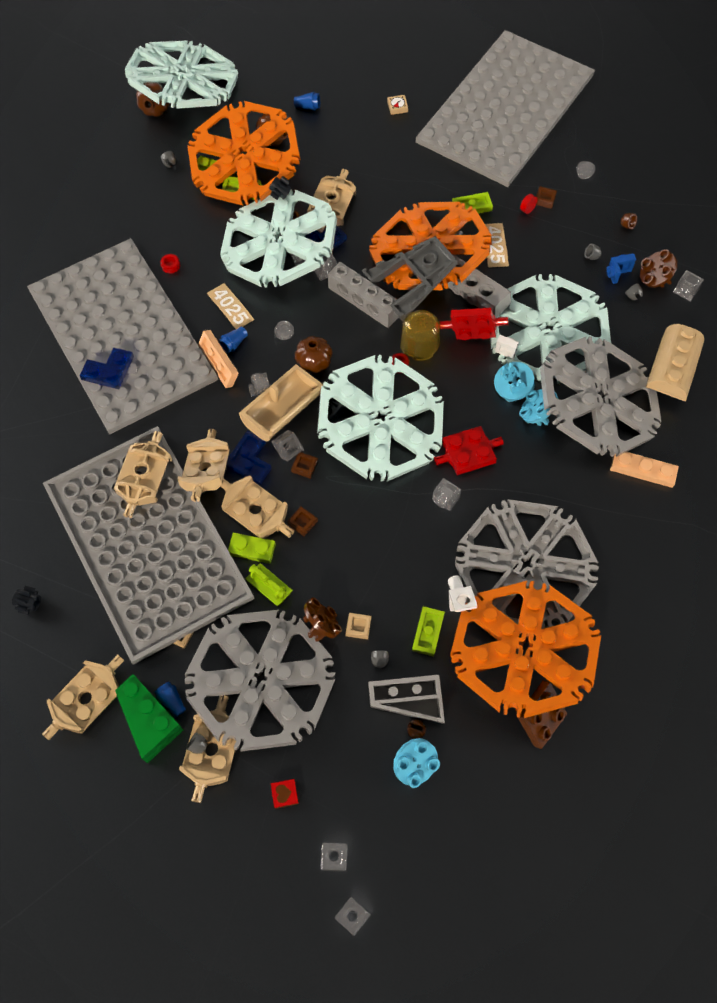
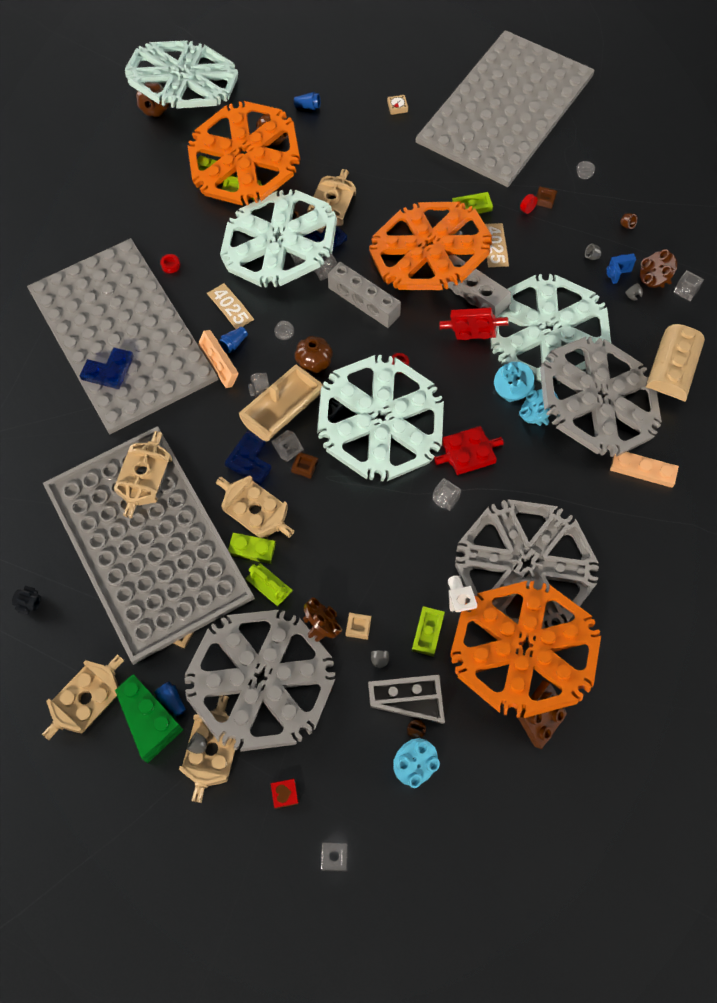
(168, 158): dark grey hinge -> none
(204, 454): tan plate -> none
(280, 188): black gear -> none
(302, 521): reddish brown tile -> none
(352, 927): clear plate -> none
(420, 335): clear yellow cylinder -> none
(429, 263): dark grey wing -> none
(506, 346): white plate -> none

